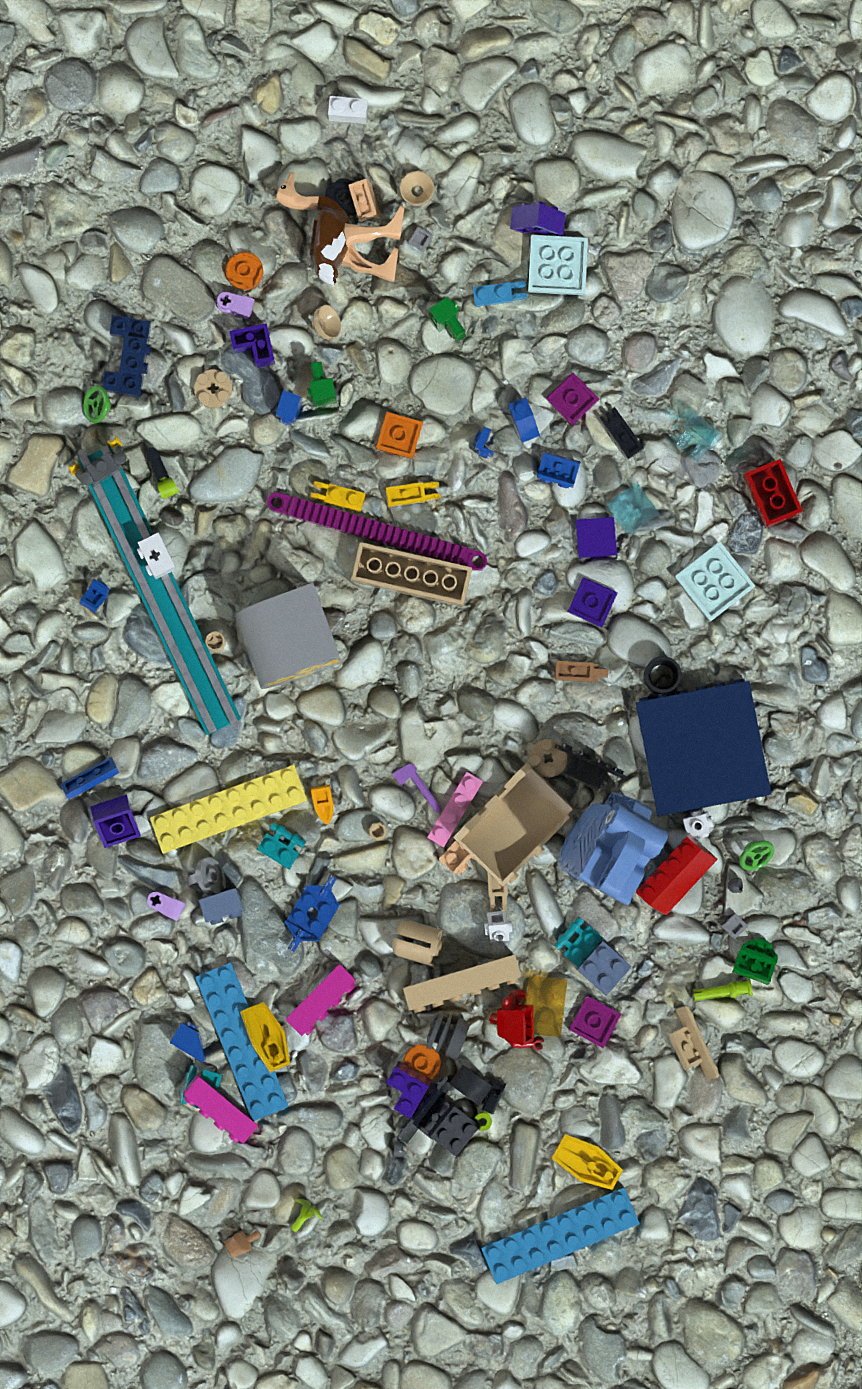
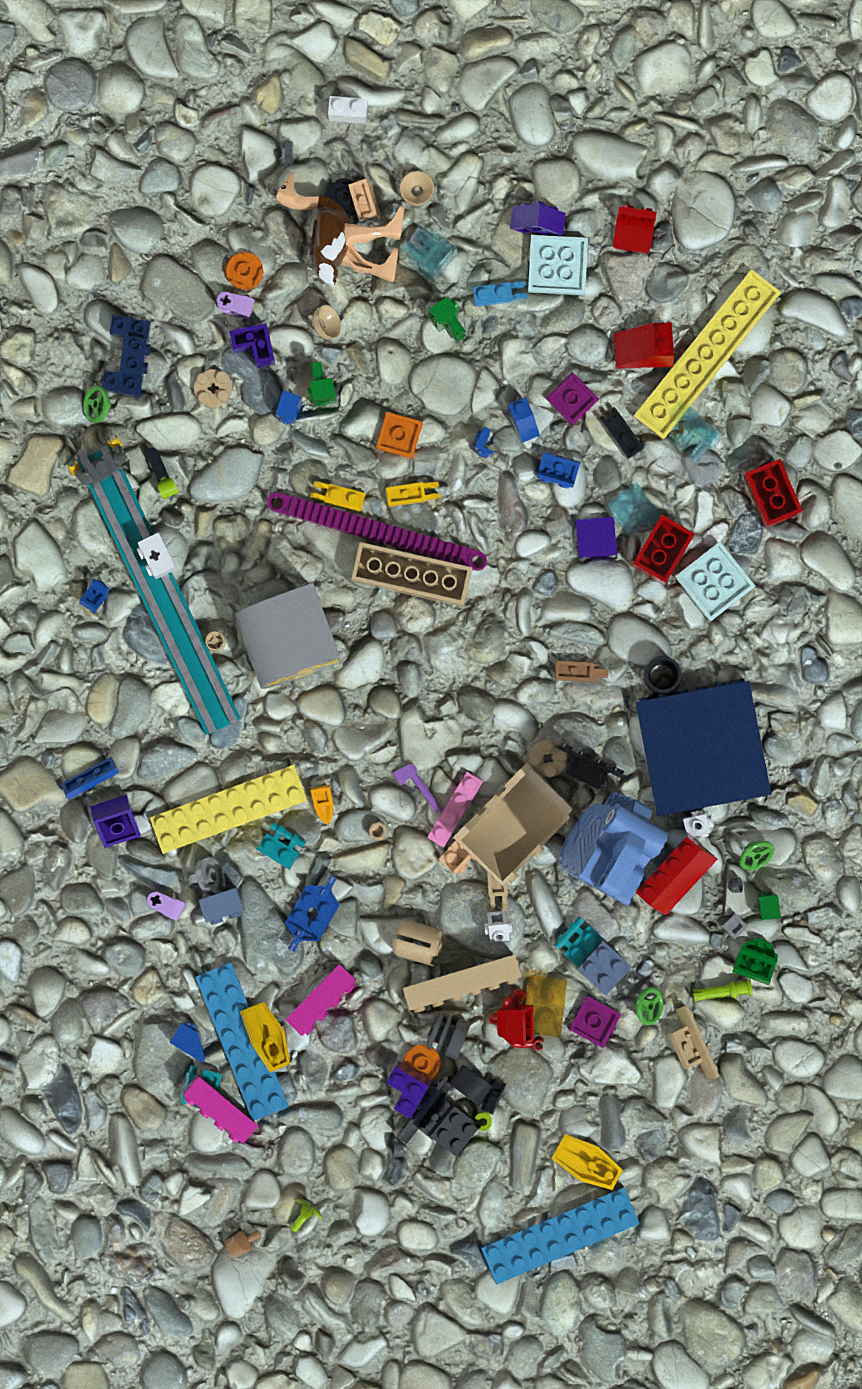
(287, 153): none -> dark grey pin
(437, 259): none -> clear light blue brick
(592, 602): dark purple tile -> none
(634, 229): none -> red bracket
(645, 346): none -> red slope
(647, 1005): none -> bright green piece
(663, 550): none -> red brick
(707, 354): none -> light yellow plate
(768, 906): none -> green brick

